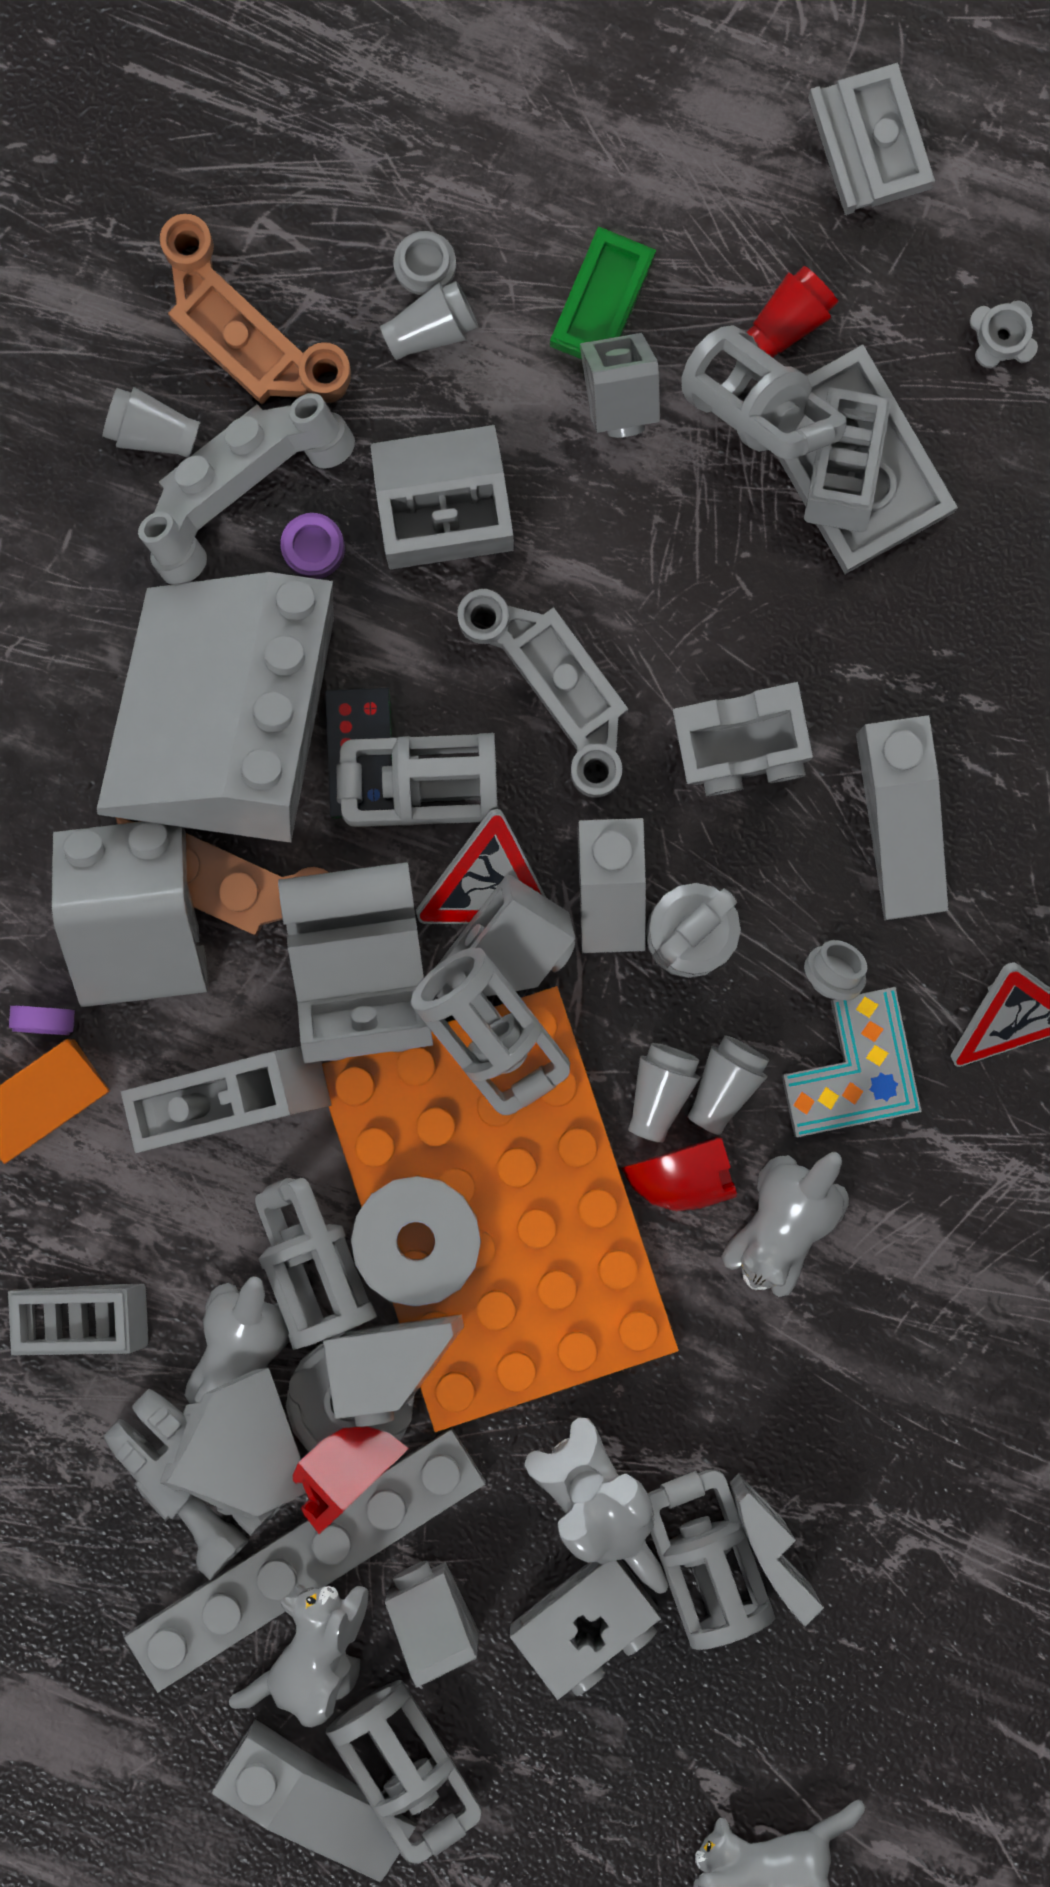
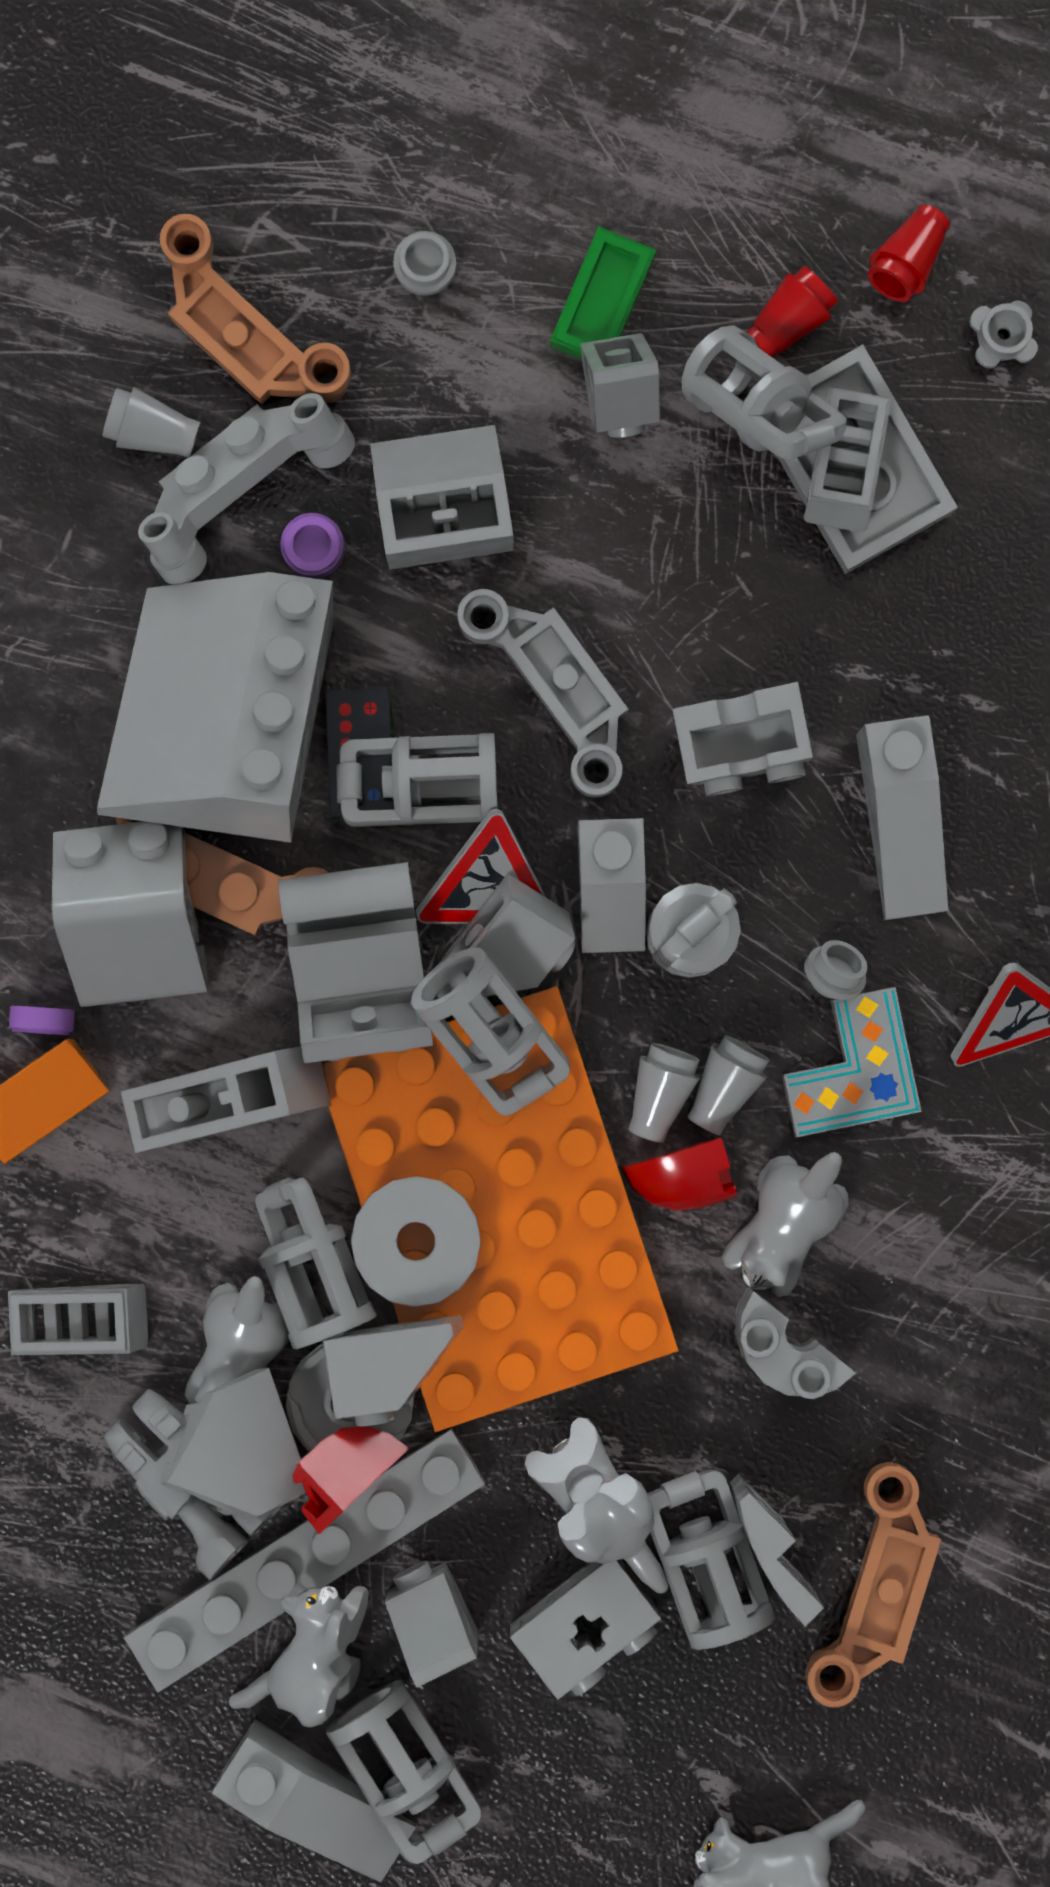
(430, 322): light grey cone -> none
(790, 1368): none -> light grey cylinder
(871, 138): light grey plate -> none
(885, 1591): none -> nougat plate
(909, 255): none -> red cone

